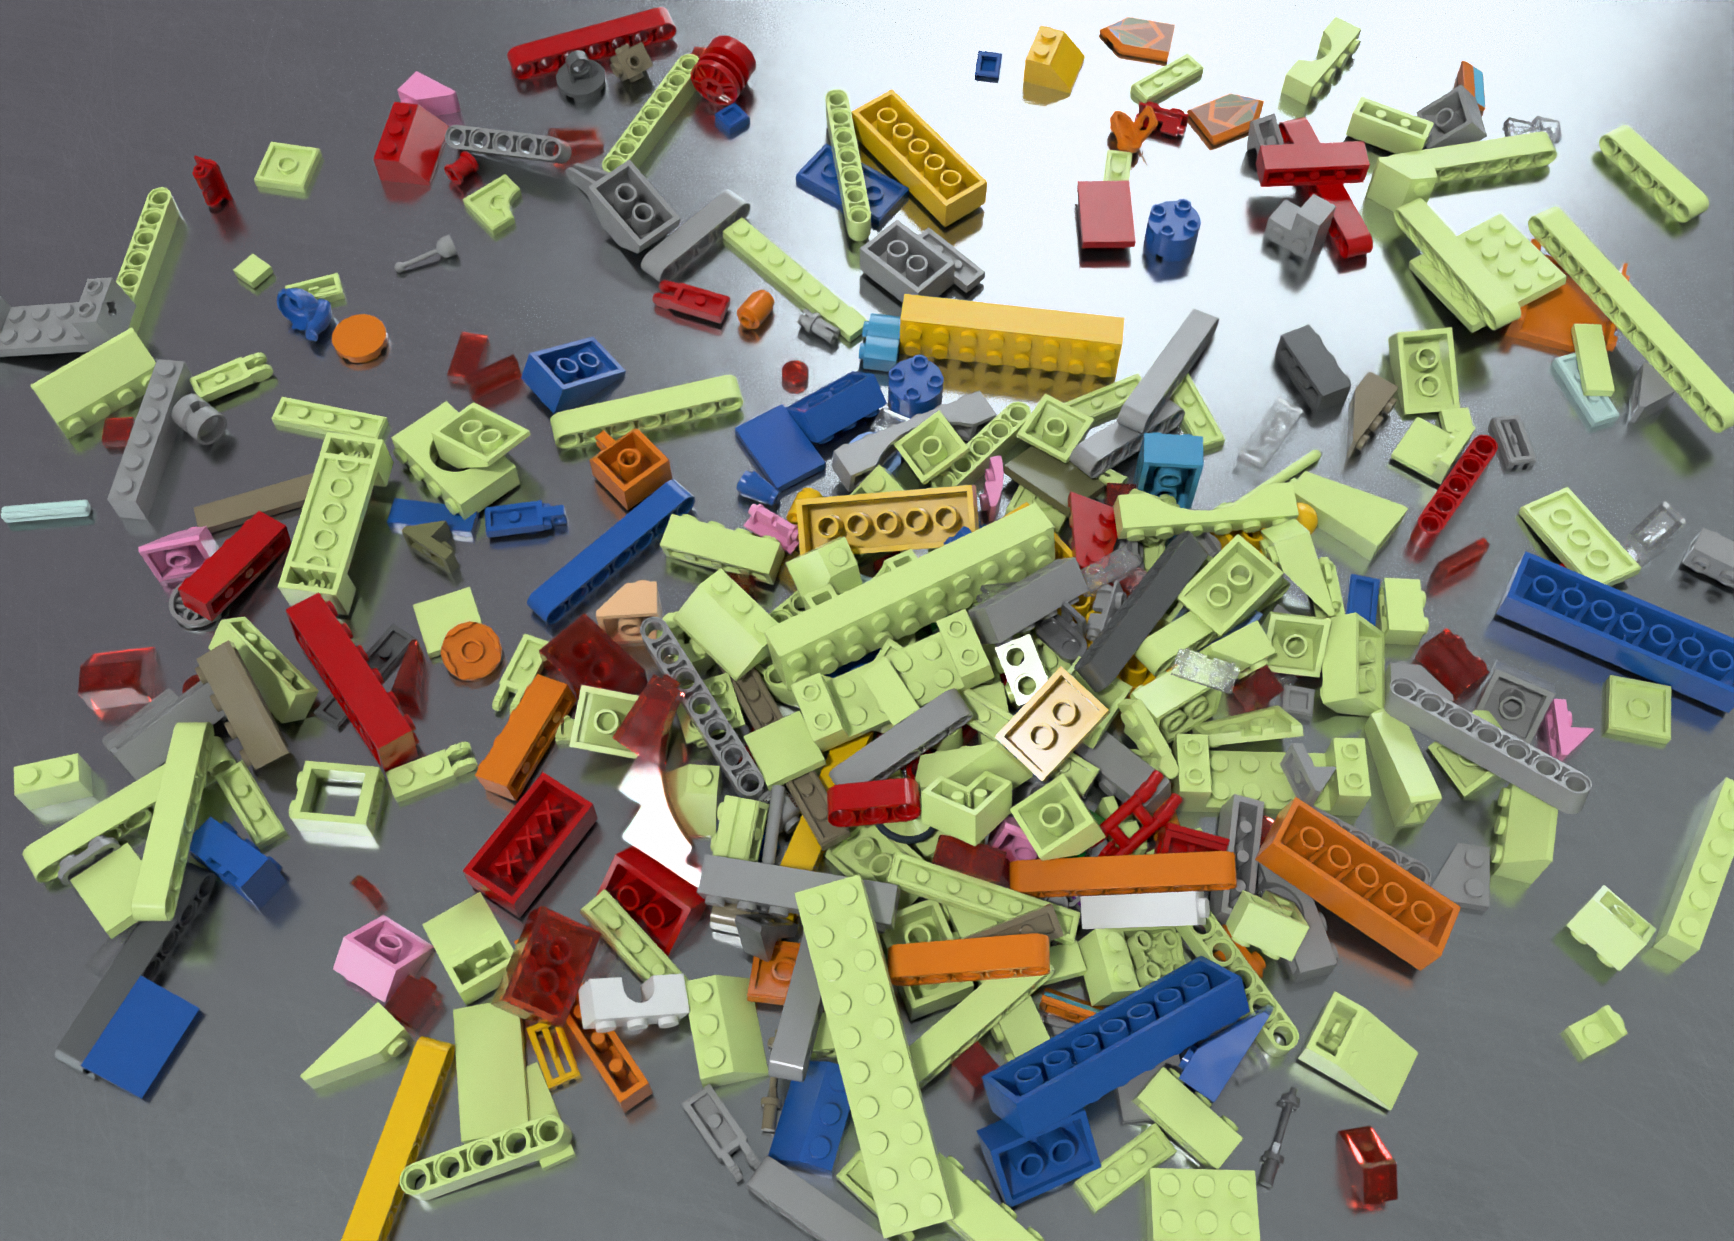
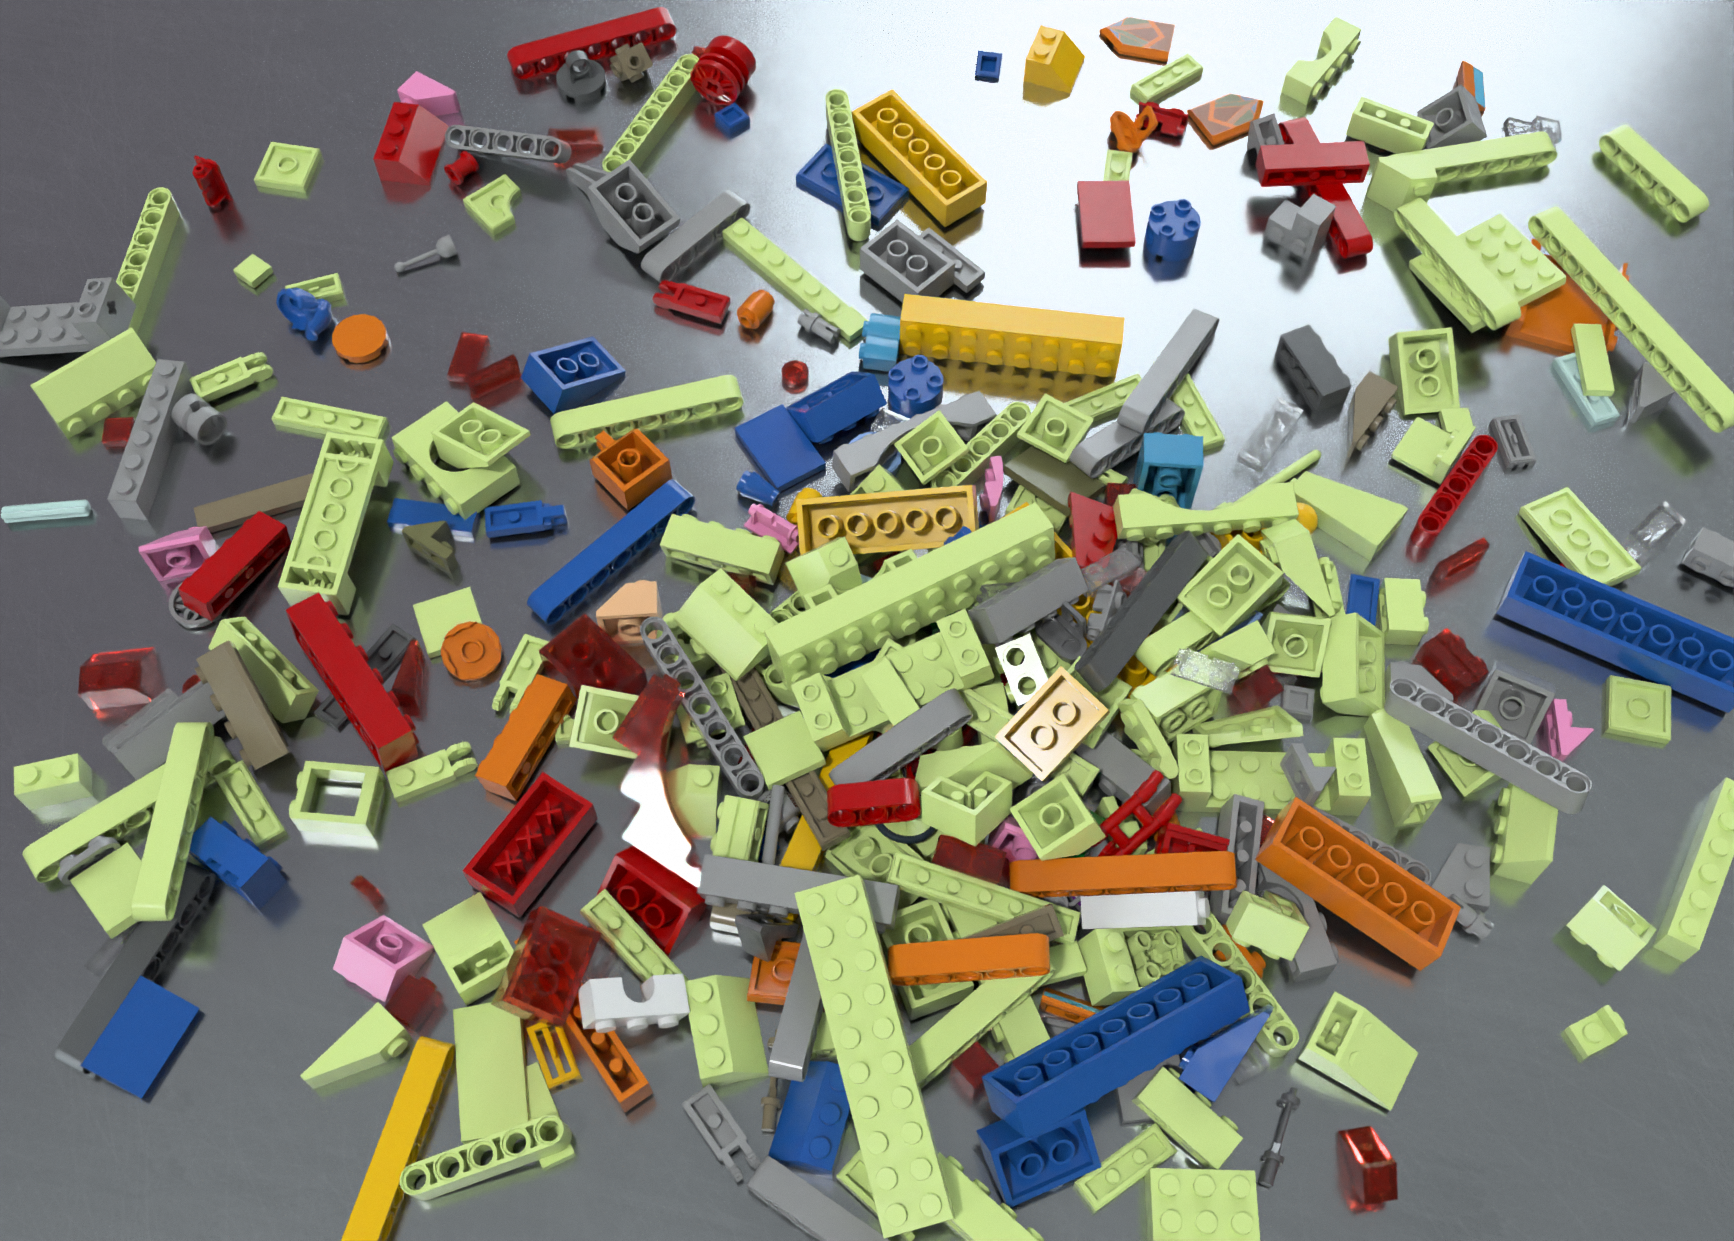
(1472, 920): none -> light grey pin

